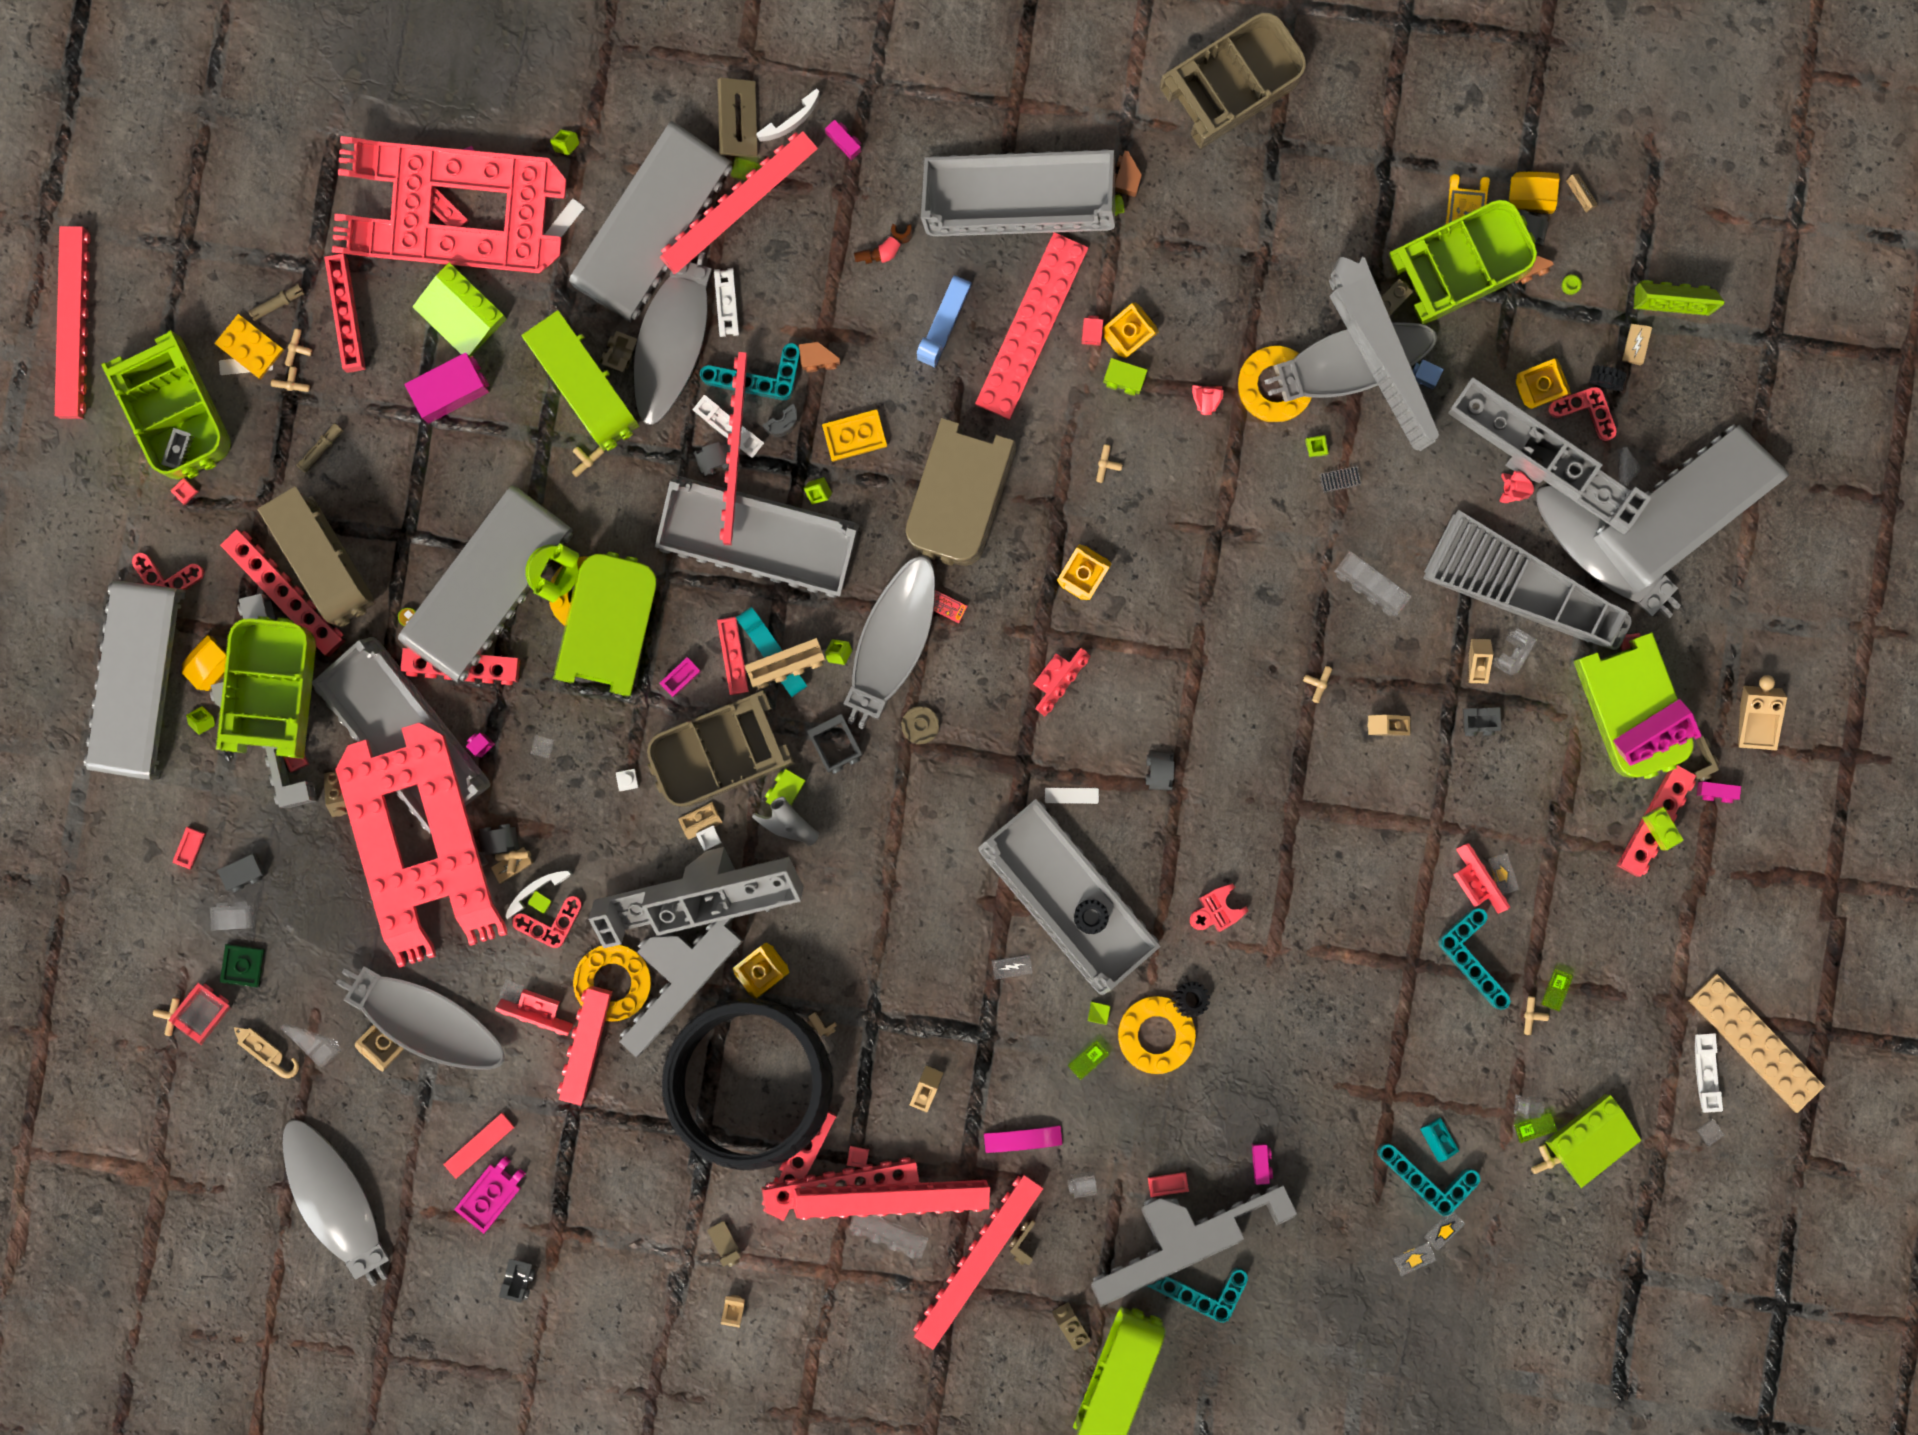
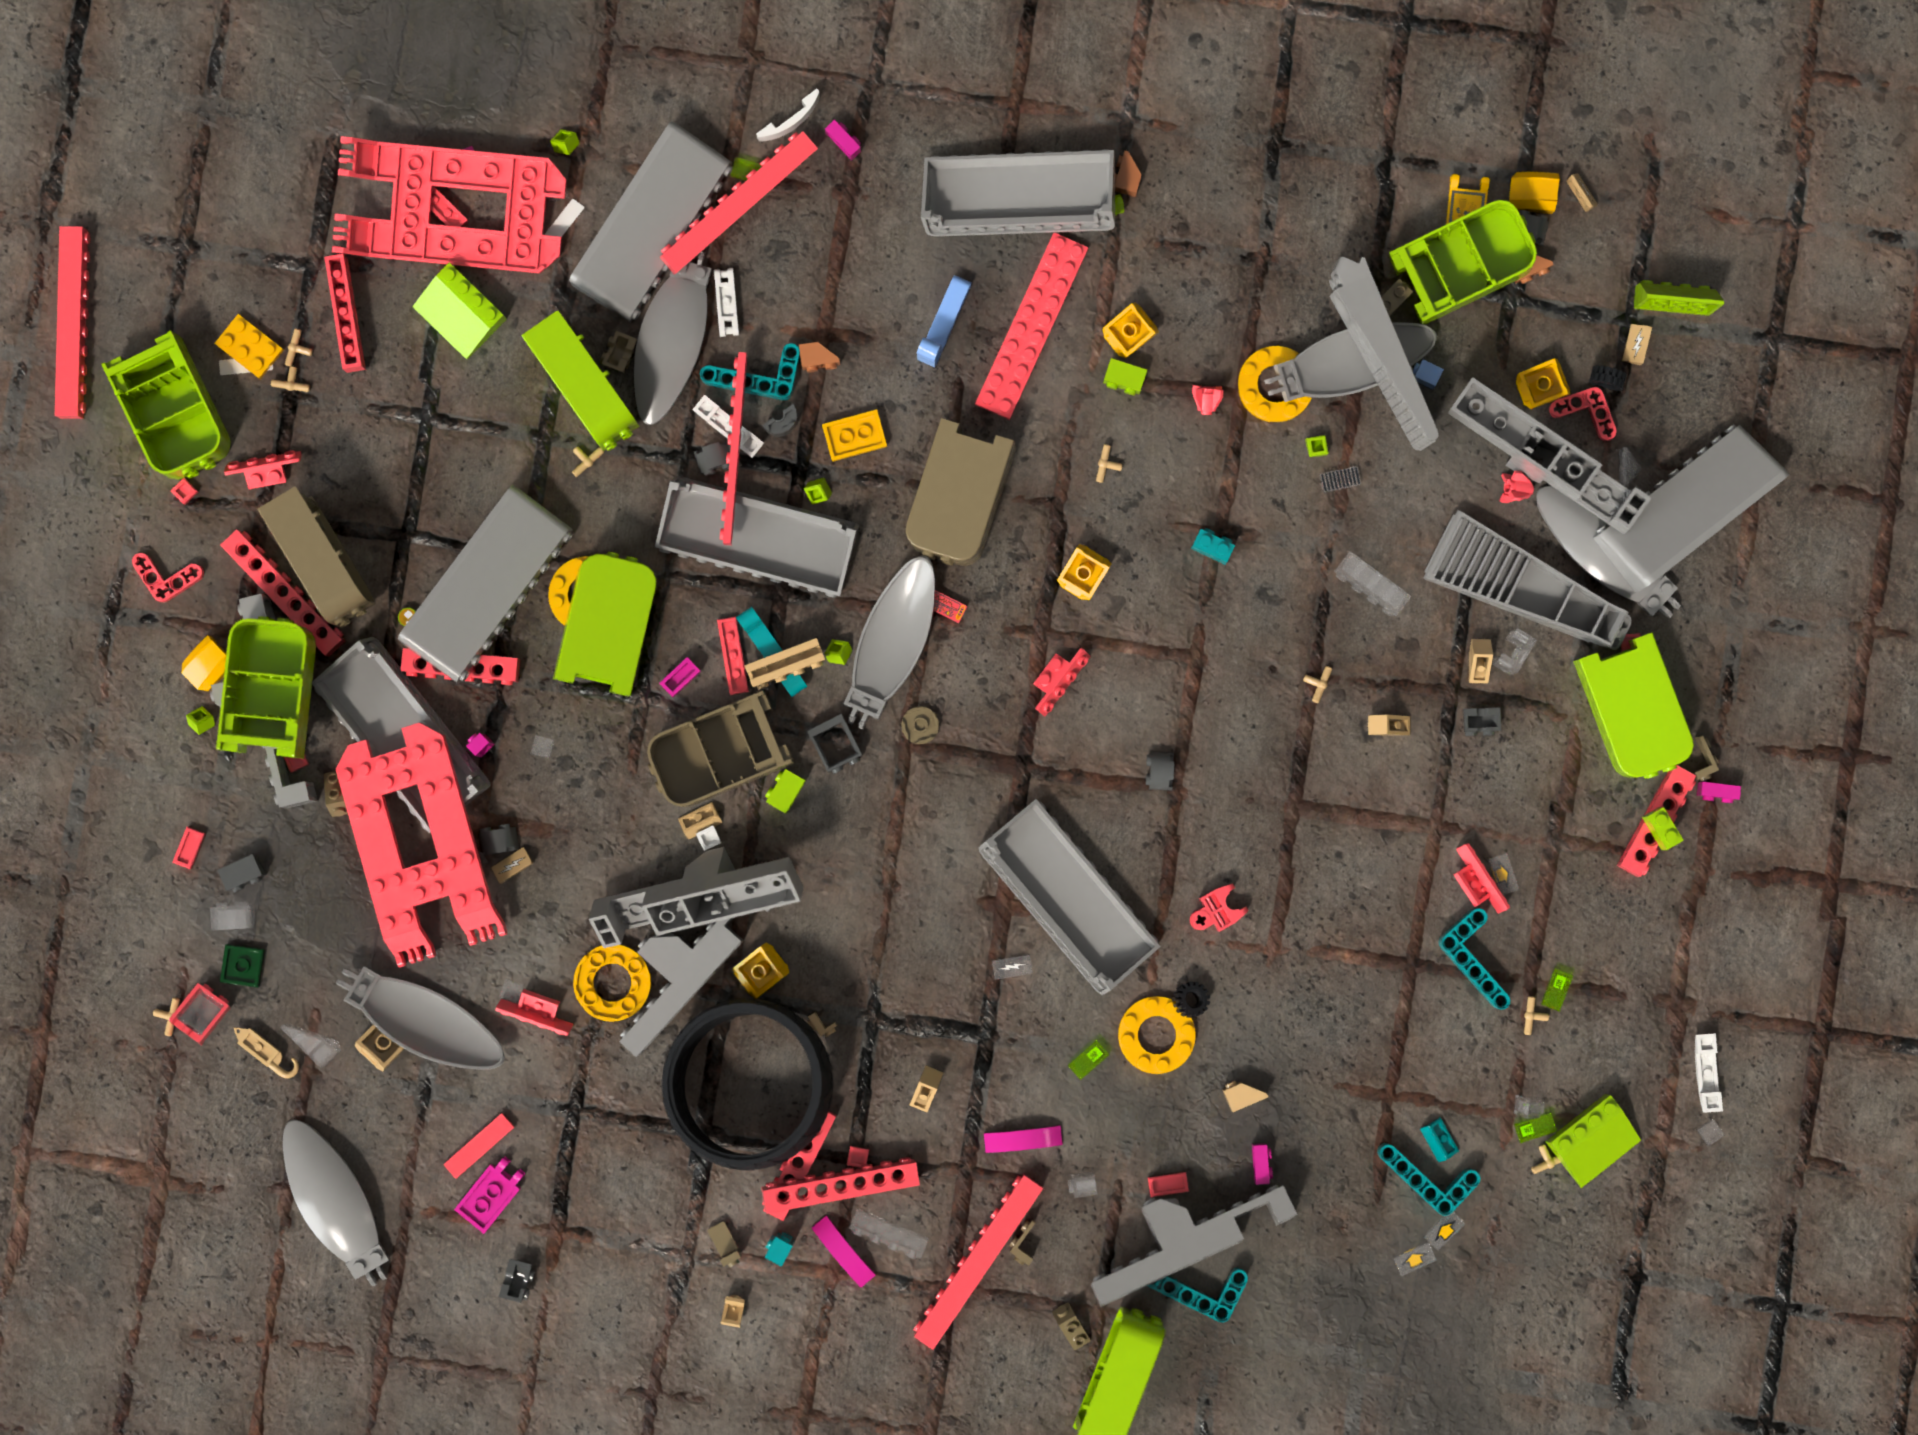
(132, 679): light grey windscreen -> none
(177, 448): light grey brick -> none
(265, 470): none -> coral bracket
(274, 303): dark tan pin -> none
(319, 448): dark tan pin -> none
(447, 387): dark pink brick -> none
(512, 856): tan piece -> none
(517, 905): white slope -> none
(540, 902): lime slope -> none
(555, 929): coral beam -> none
(566, 577): lime piece -> none
(585, 1045): coral brick -> none
(627, 780): white plate -> none
(727, 117): dark tan piece -> none
(779, 1248): none -> teal brick
(787, 823): light grey pin -> none
(843, 1252): none -> dark pink slope
(888, 249): reddish brown piece -> none
(891, 1199): coral brick -> none
(1072, 795): white sticker -> none
(1079, 916): black tyre -> none
(1092, 330): coral brick -> none
(1098, 1013): lime slope -> none
(1213, 546): none -> teal brick
(1236, 76): dark tan piece -> none
(1241, 1095): none -> tan slope
(1571, 284): lime tile -> none
(1658, 733): dark pink wedge -> none
(1756, 1043): tan plate -> none
(1761, 715): tan slope -> none

